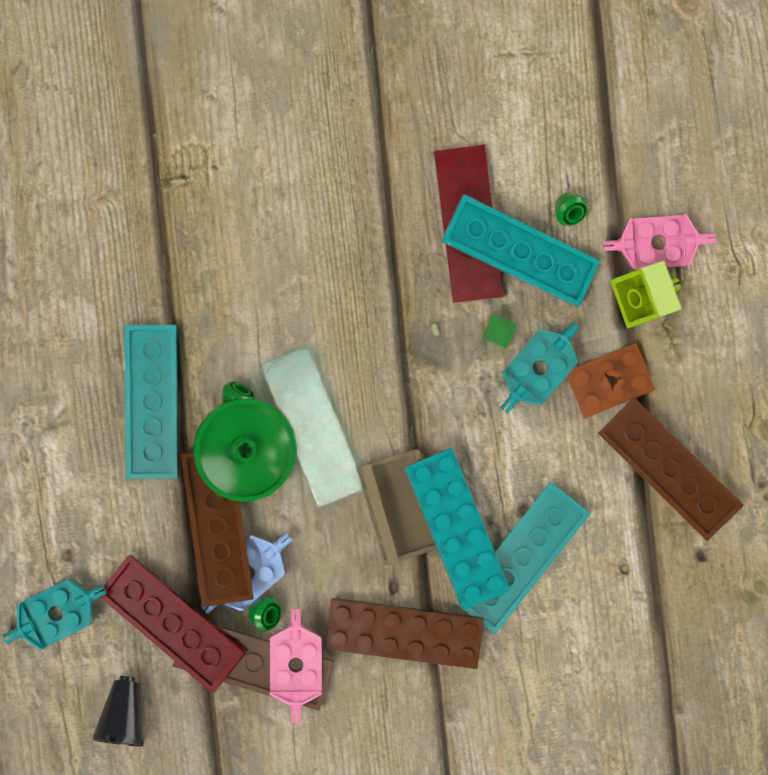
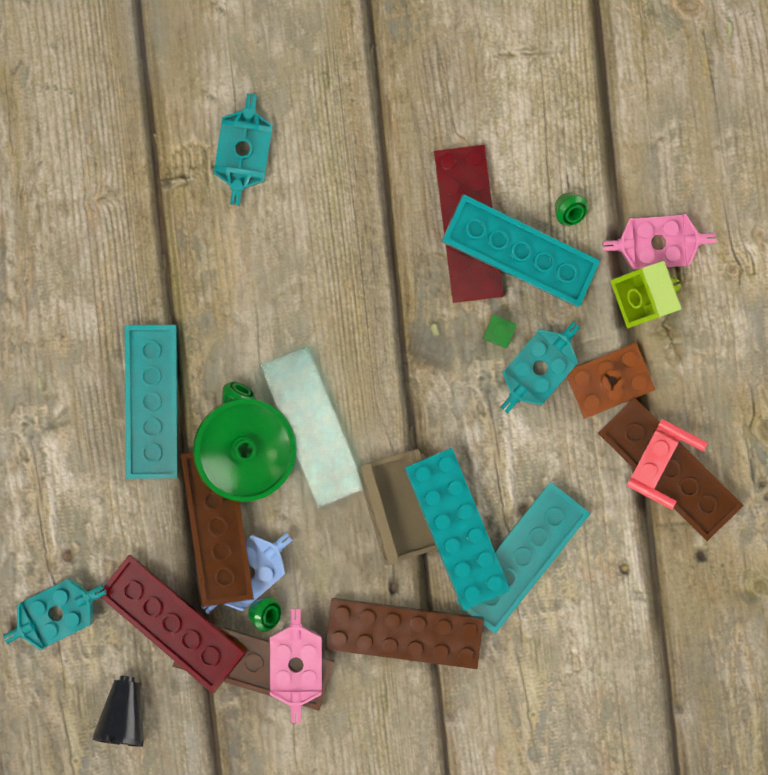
(246, 170): none -> teal plate
(656, 459): none -> coral plate

